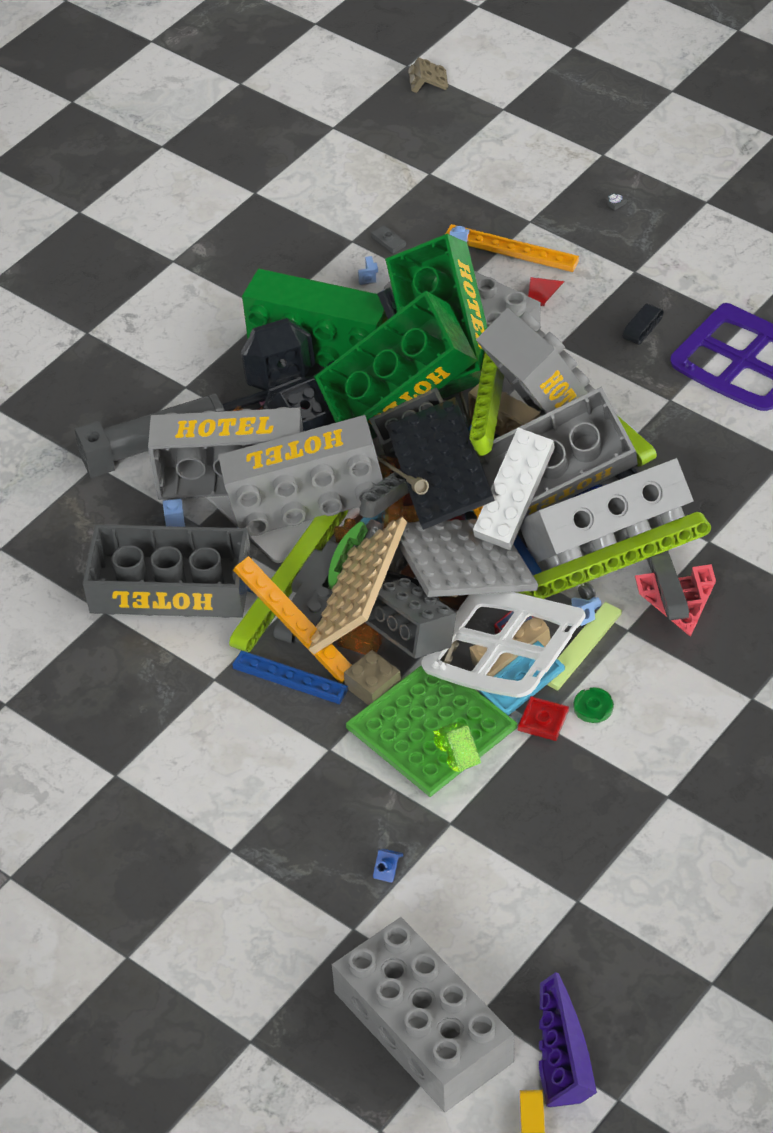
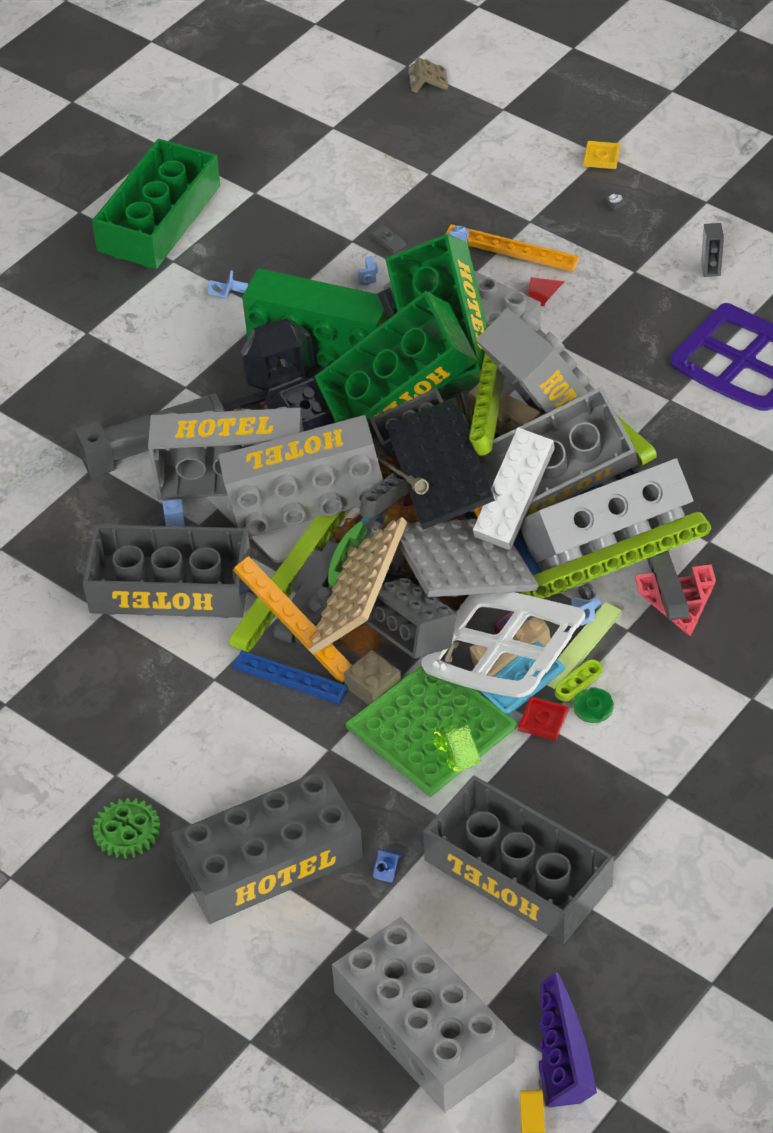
(126, 828): none -> bright green gear
(156, 203): none -> green brick
(225, 288): none -> light blue bracket
(267, 846): none -> dark grey brick
(518, 858): none -> dark grey brick
(582, 675): none -> lime plate
(601, 154): none -> yellow plate
(643, 323): black beam -> none
(712, 249): none -> dark grey brick

